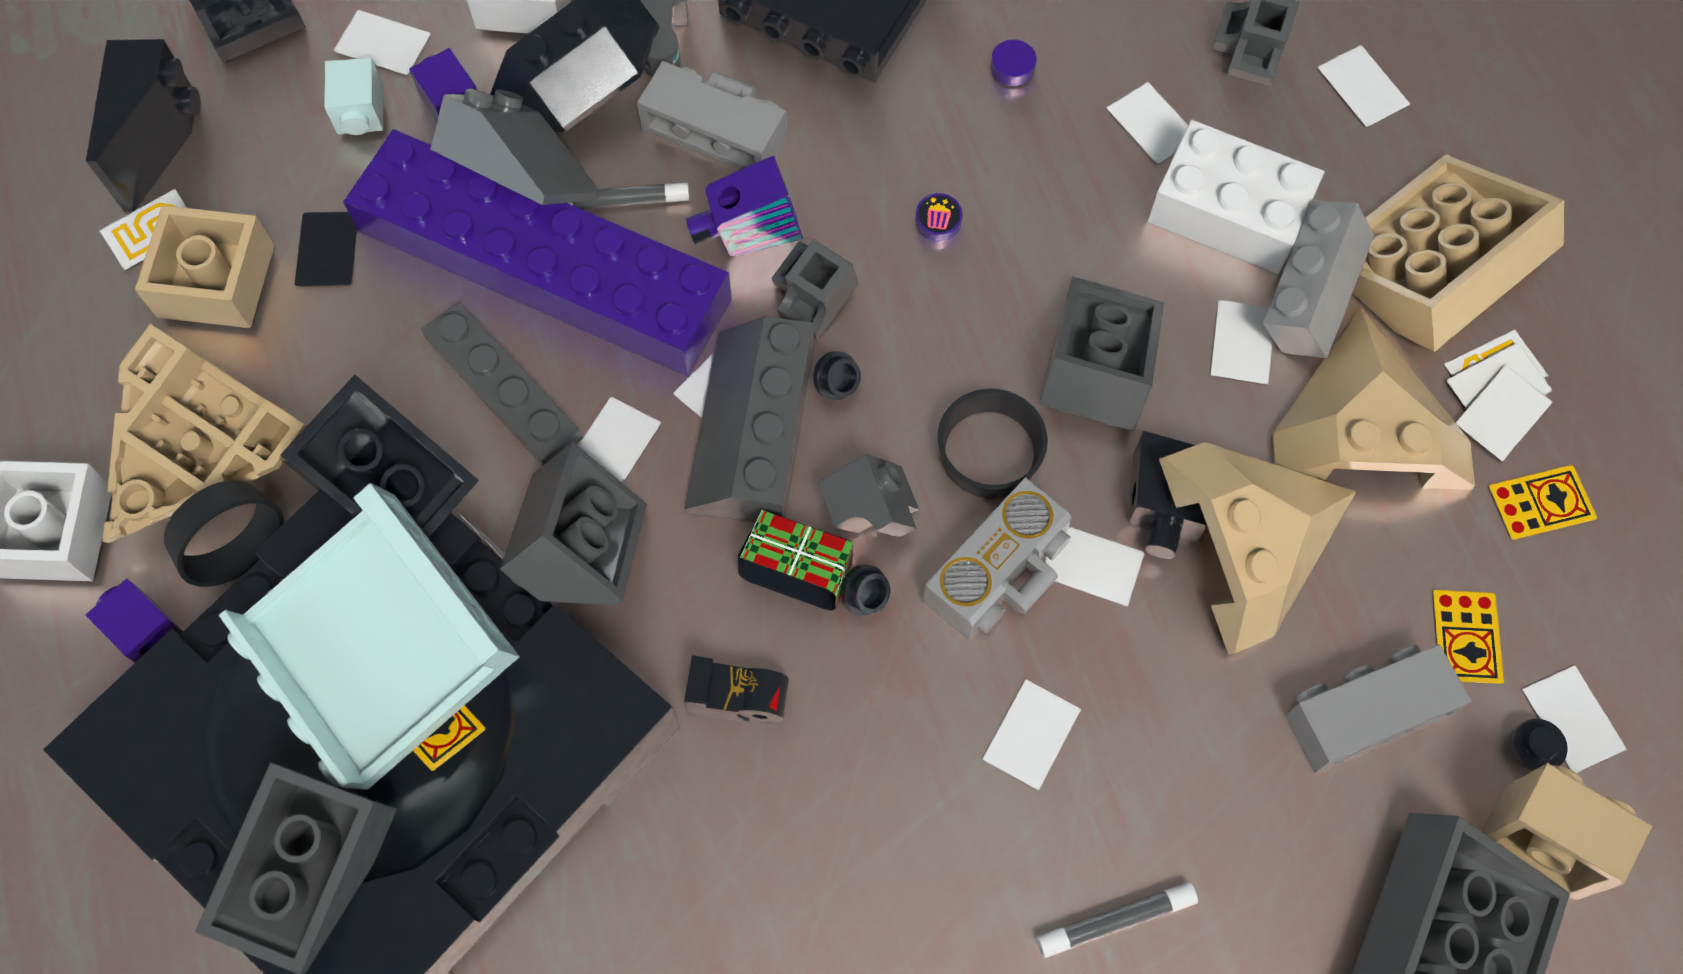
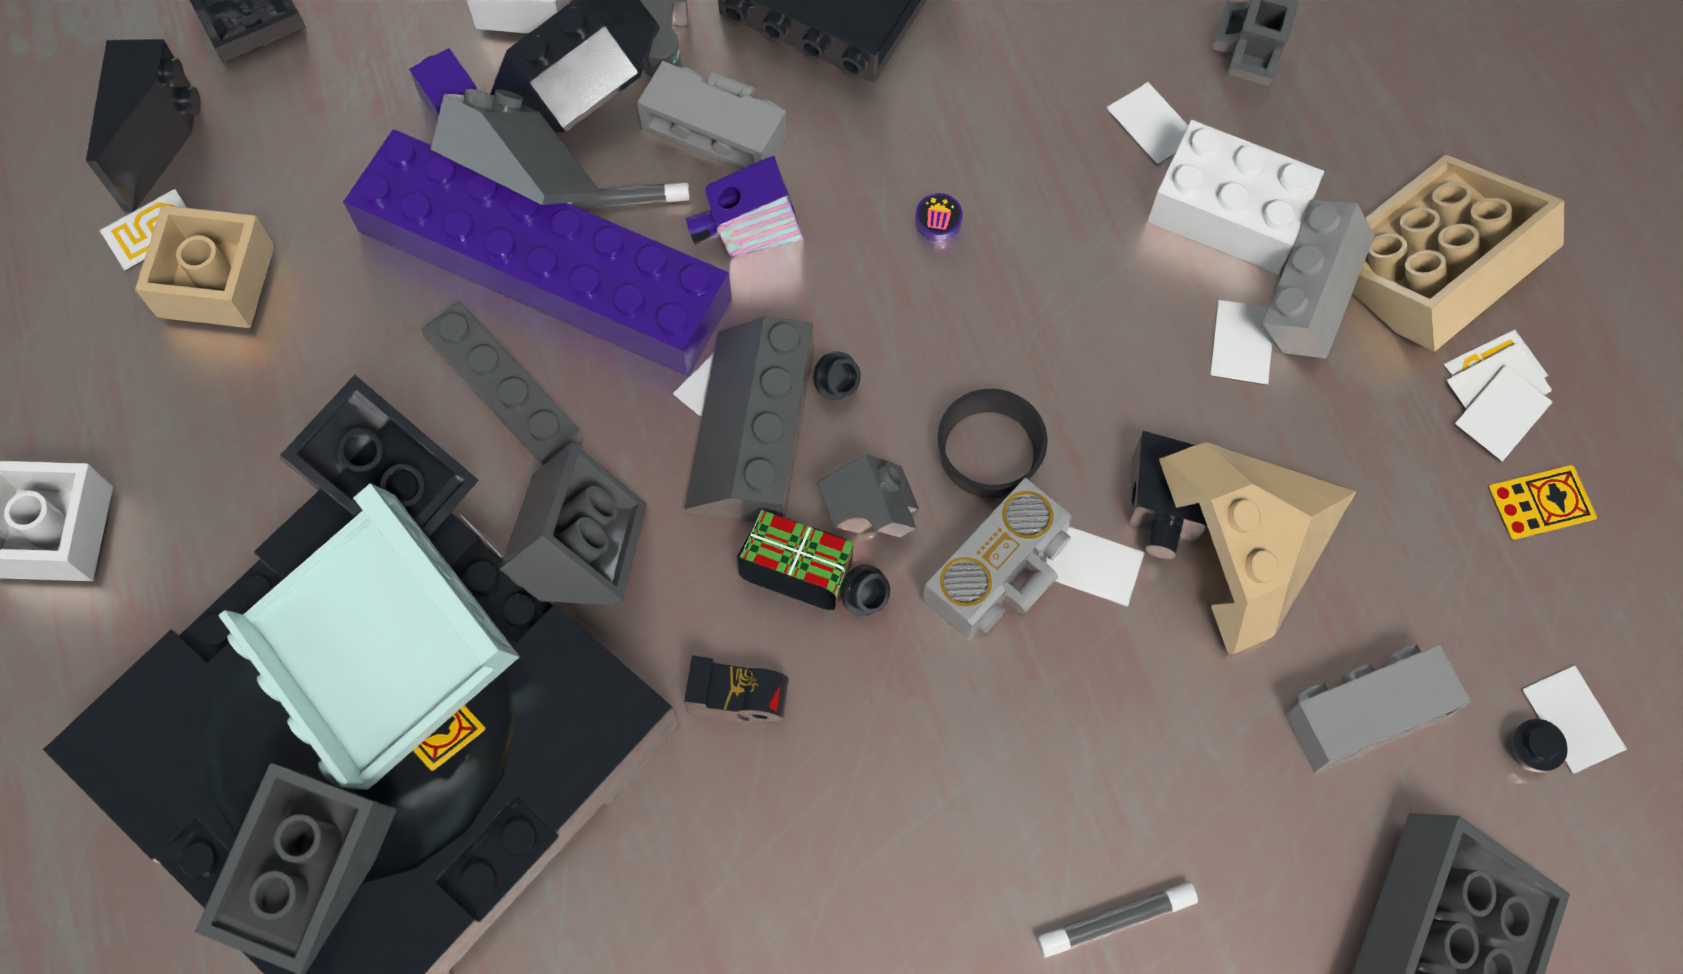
(130, 619): dark purple brick -> none
(184, 431): tan wedge -> none
(236, 556): black tyre -> none
(326, 249): black sticker -> none
(354, 96): light aqua brick -> none
(386, 41): white sticker -> none
(619, 437): white sticker -> none
(814, 284): dark grey brick -> none
(1013, 62): dark purple tile -> none
(1031, 734): white sticker -> none
(1103, 354): dark grey slope -> none
(1363, 85): white sticker -> none
(1371, 414): tan wedge -> none
(1469, 634): yellow sticker -> none
(1568, 830): tan brick -> none

